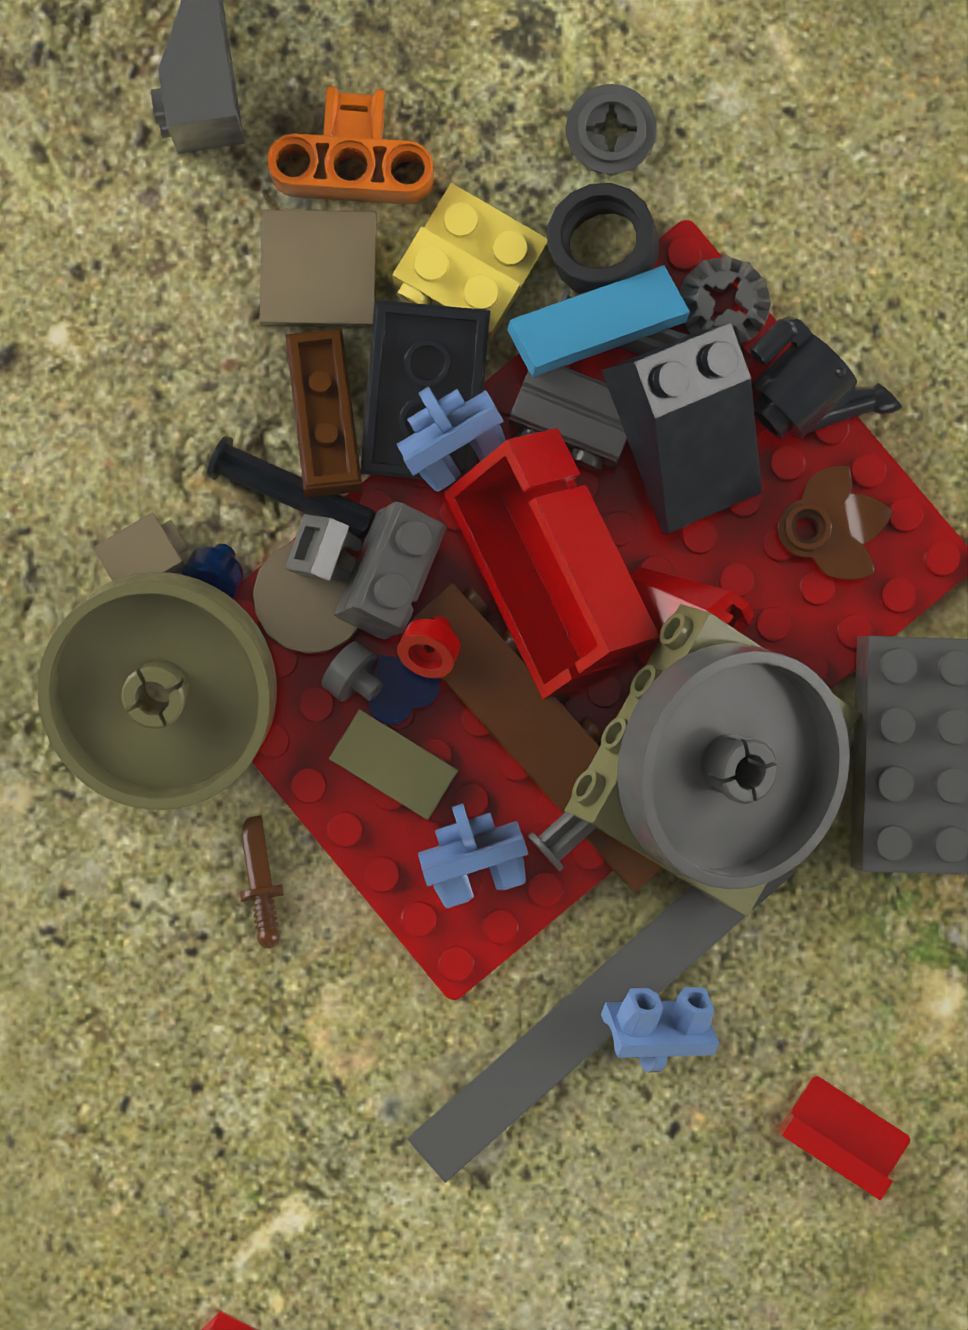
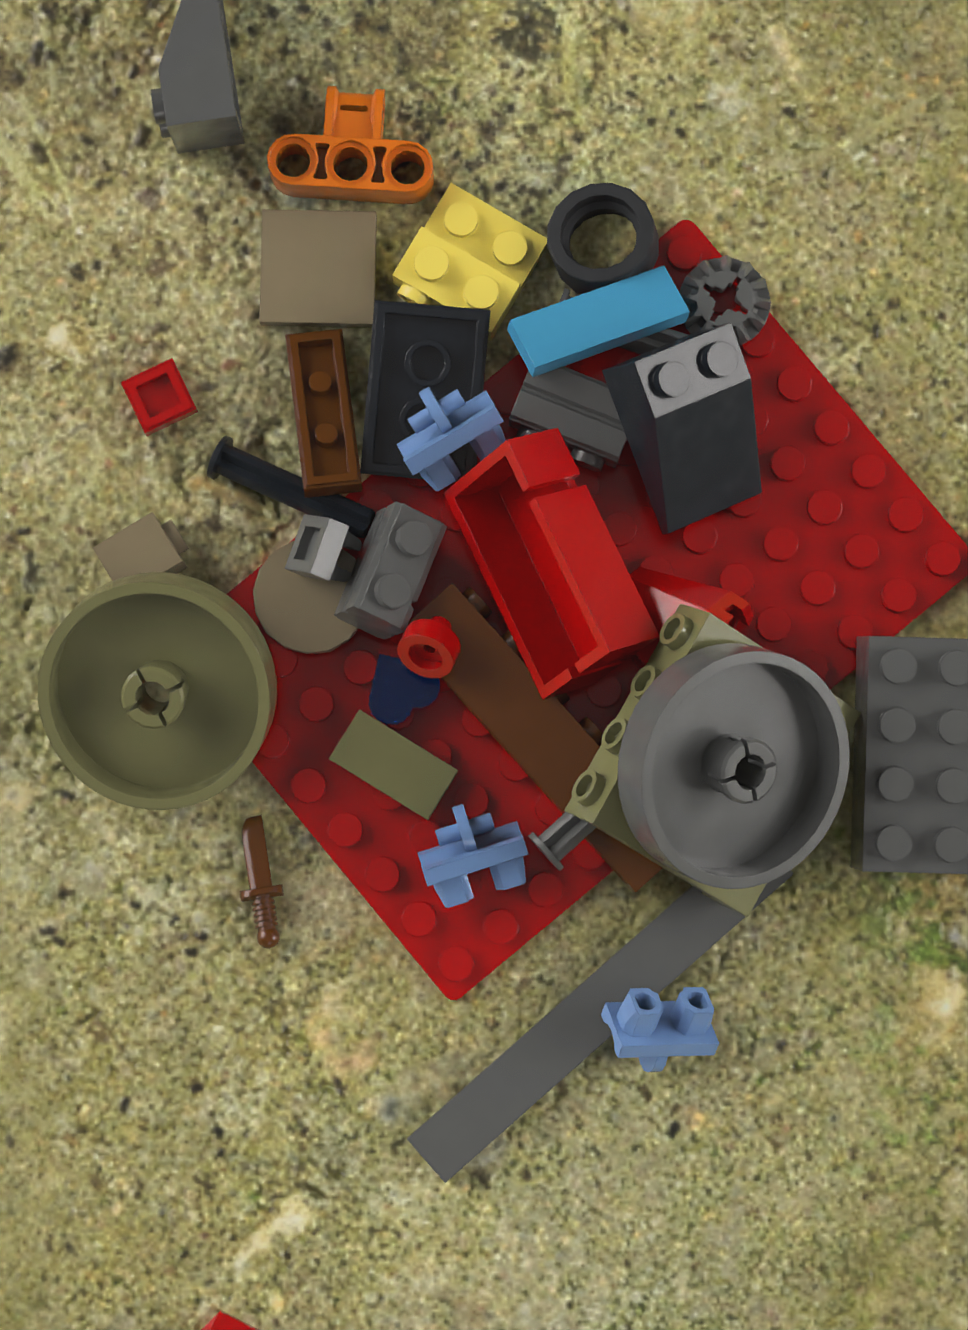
(159, 397): none -> red tile
(216, 567): clear blue tile -> none
(352, 673): dark grey tile -> none
(630, 112): dark grey gear -> none
(808, 384): black piece -> none
(841, 522): reddish brown plate -> none
(845, 1136): red panel -> none

